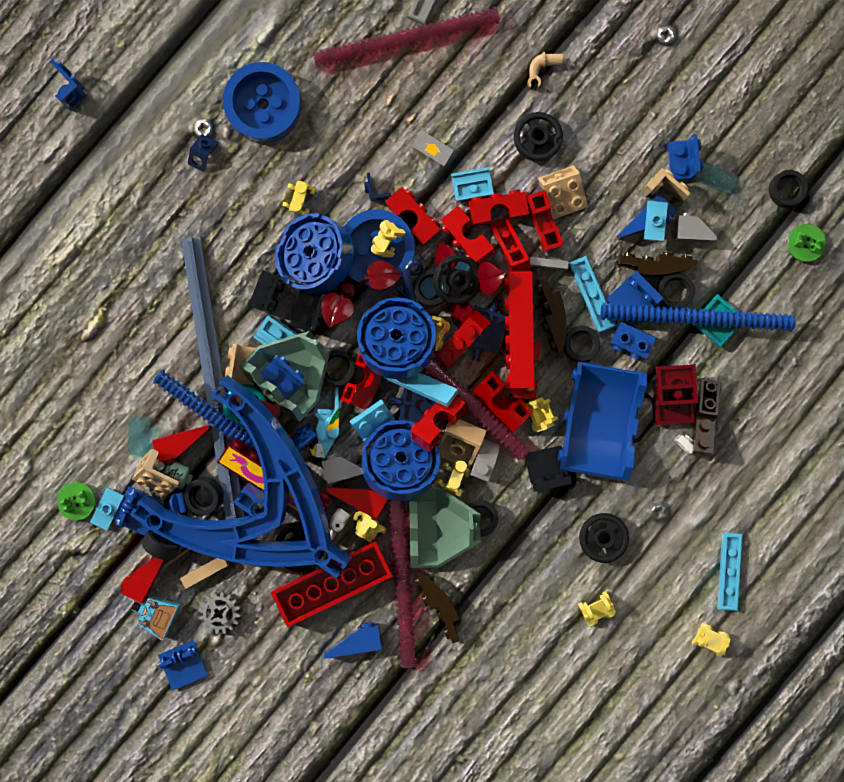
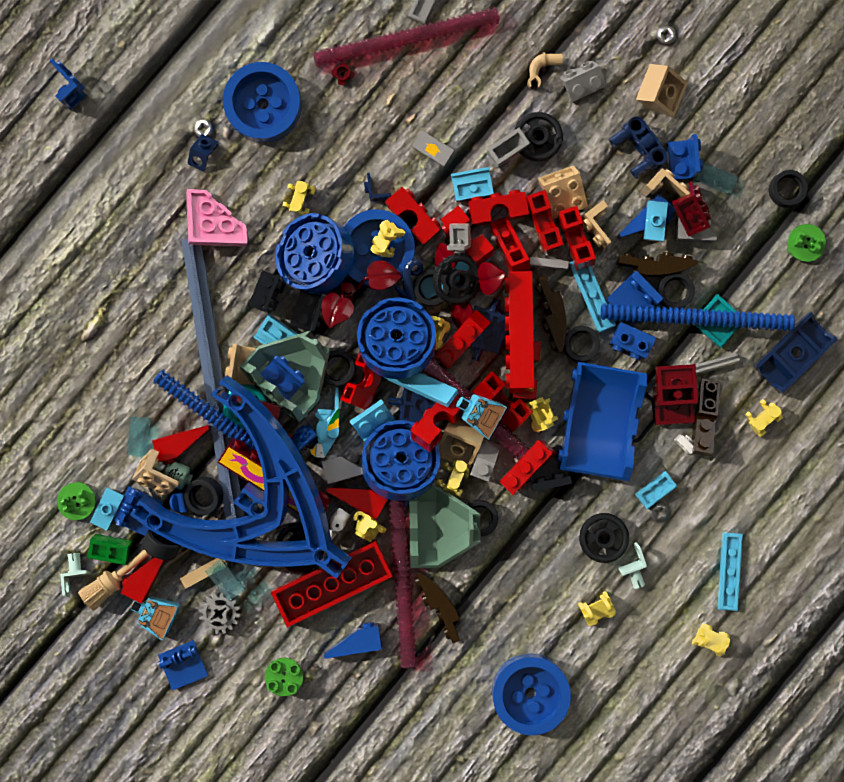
(74, 571): none -> light aqua bracket
(108, 583): none -> tan piece
(109, 549): none -> green hinge
(212, 222): none -> bright pink plate
(225, 579): none -> clear light blue plate
(274, 676): none -> bright green plate
(343, 67): none -> dark red plate
(459, 237): none -> light grey bracket
(481, 413): none -> torso
(507, 148): none -> light grey slope
(527, 466): none -> red arch
(536, 713): none -> blue brick
(573, 231): none -> red arch
(583, 80): none -> light grey bracket
(590, 225): none -> tan bracket
(633, 568): none -> light aqua bracket
(645, 143): none -> dark blue piece
(656, 490): none -> medium azure plate
(662, 90): none -> tan slope
(693, 211): none -> dark red bracket
(717, 363): none -> light grey axle
(764, 418): none -> light yellow piece
(781, 367): none -> dark blue piece

